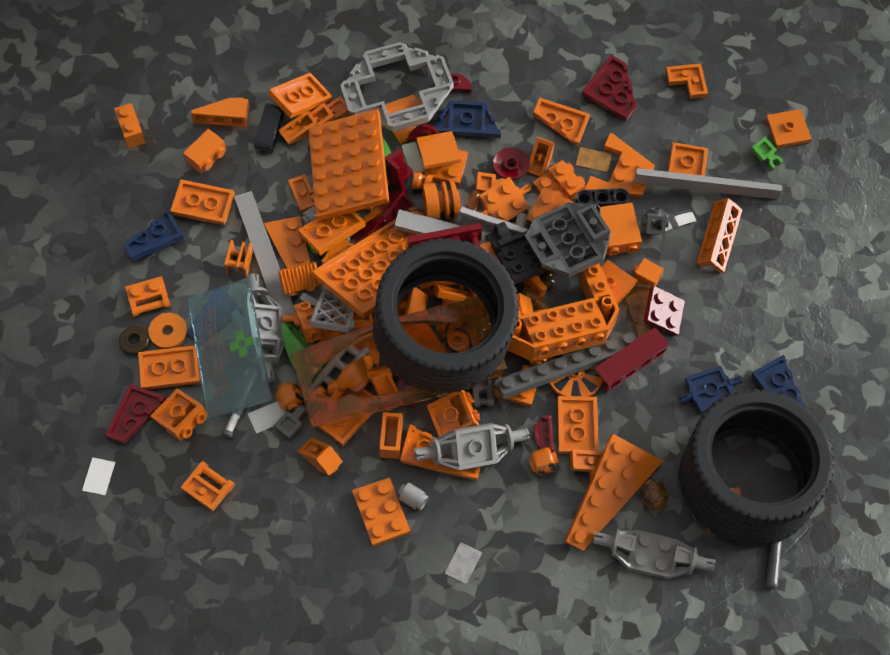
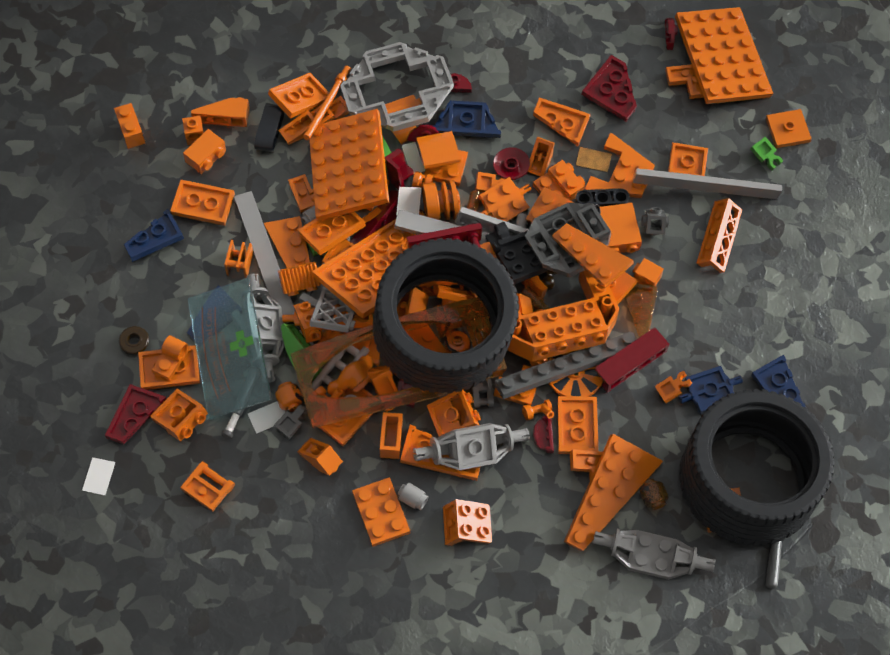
(147, 291): orange plate -> none
(164, 321): orange tile -> none
(172, 356): none -> orange plate
(192, 128): none -> orange brick
(328, 100): none -> orange bar
(409, 199): none -> white sticker
(463, 563): flat silver sticker -> none
(466, 522): none -> orange bracket
(543, 461): orange head -> none
(545, 407): none -> orange piece
(595, 257): none -> orange wing
(664, 311): plate -> none
(670, 32): none -> dark red plate
(670, 388): none -> orange plate
(680, 218): white sticker -> none
(723, 55): none -> orange plate

